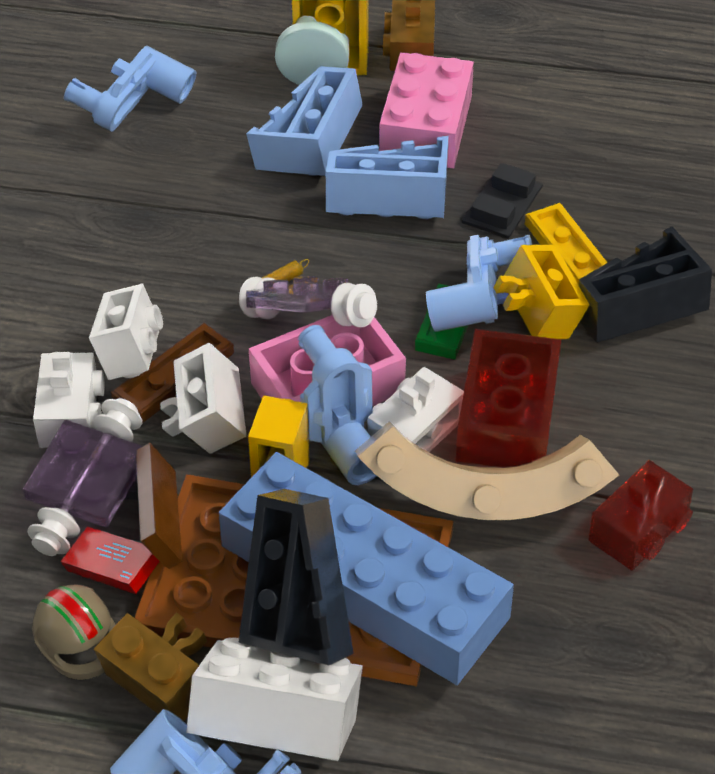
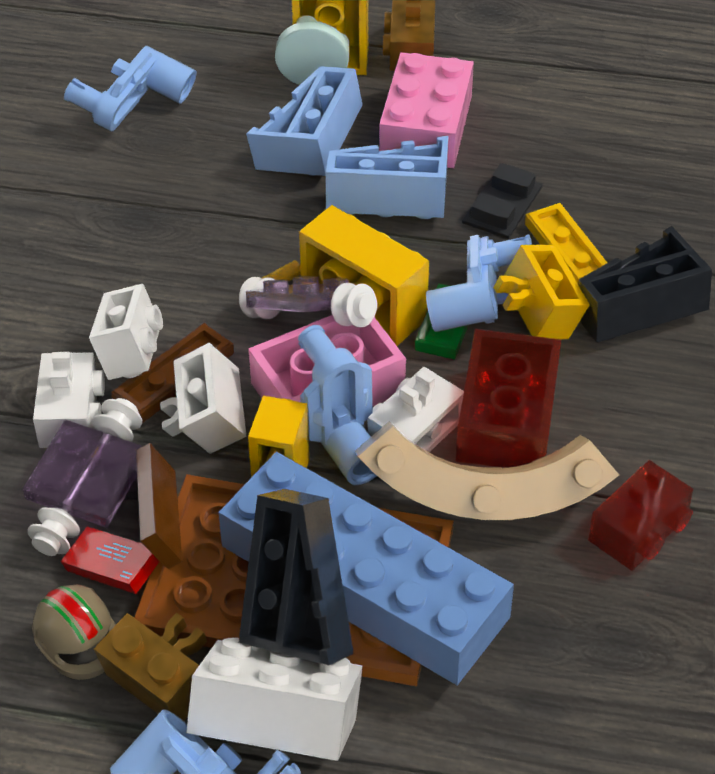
(347, 248): none -> yellow brick

